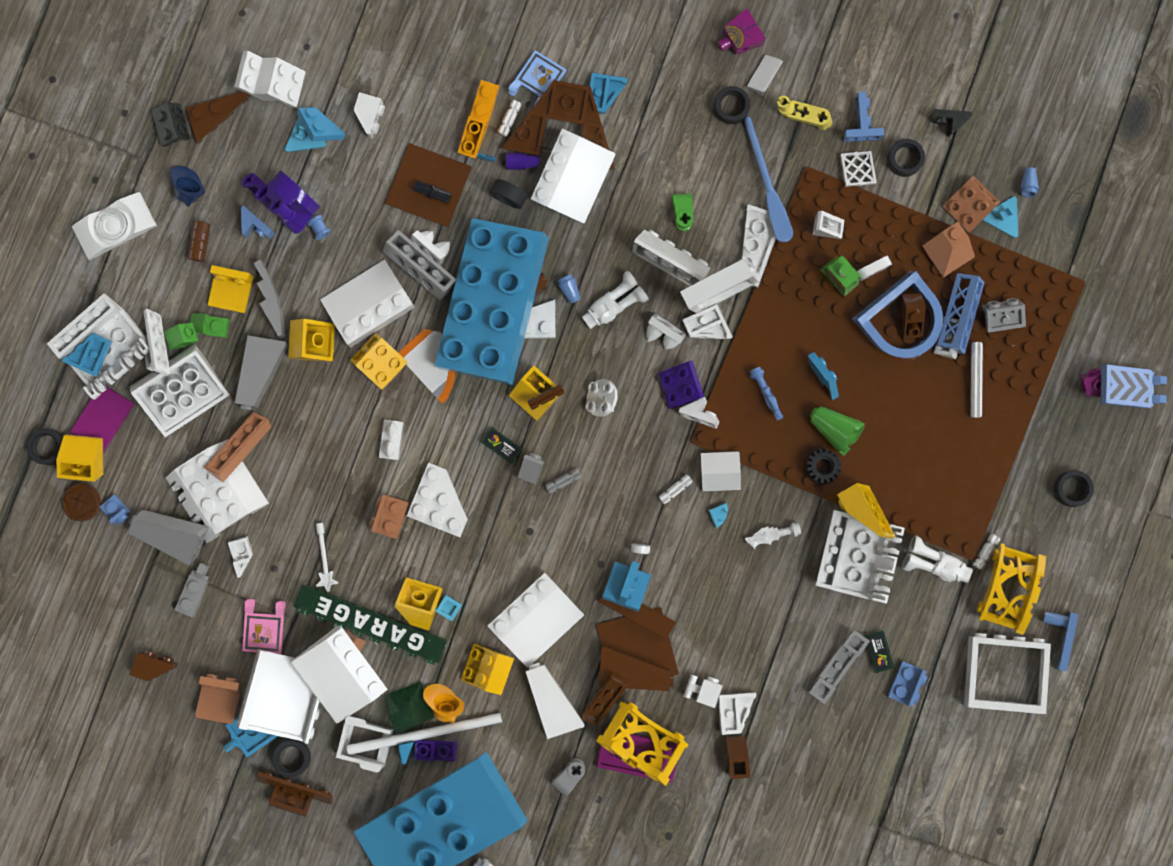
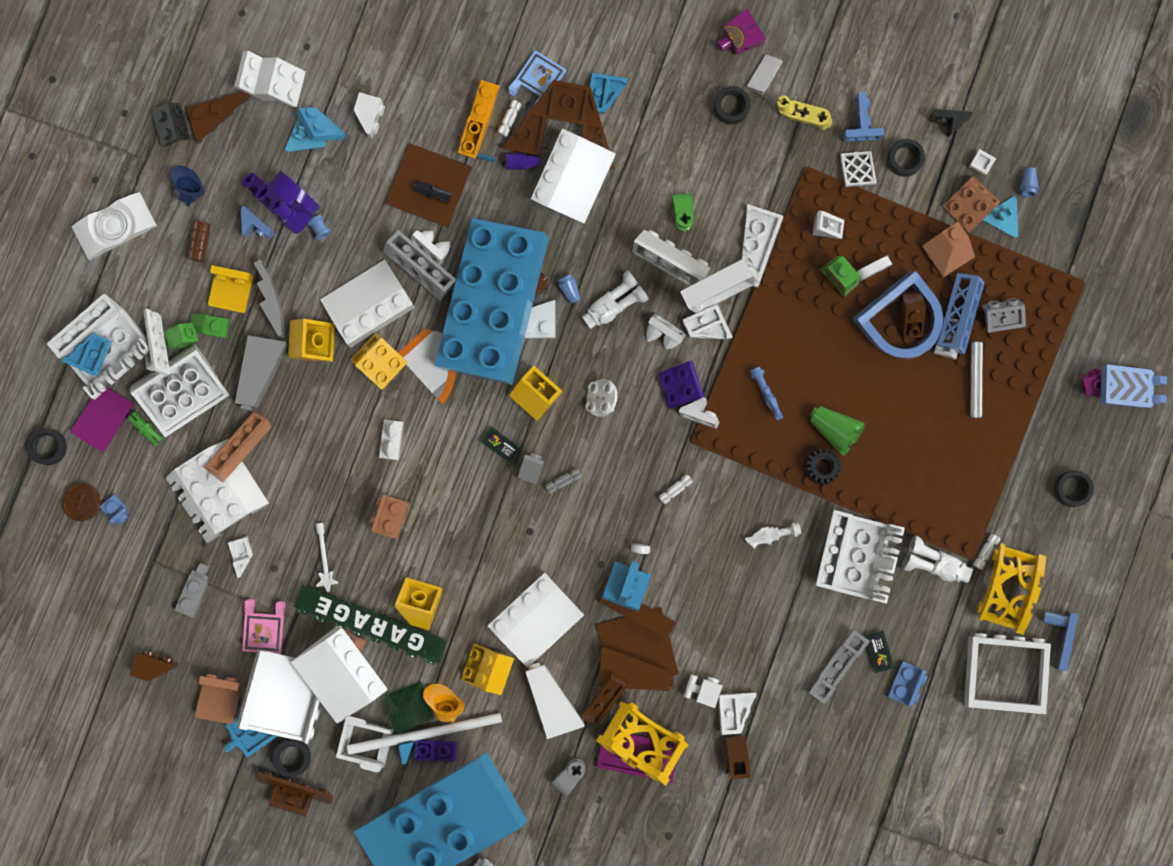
(80, 458): yellow slope -> none
(145, 429): none -> bright green pin
(170, 535): light grey slope -> none
(438, 502): white plate -> none
(449, 608): medium azure tile -> none
(508, 193): black tyre -> none
(546, 397): reddish brown axle -> none
(719, 514): medium azure tile -> none
(721, 471): white slope -> none
(777, 213): medium blue piece -> none
(824, 375): dark azure wing -> none
(863, 506): yellow slope -> none
(982, 162): none -> white plate

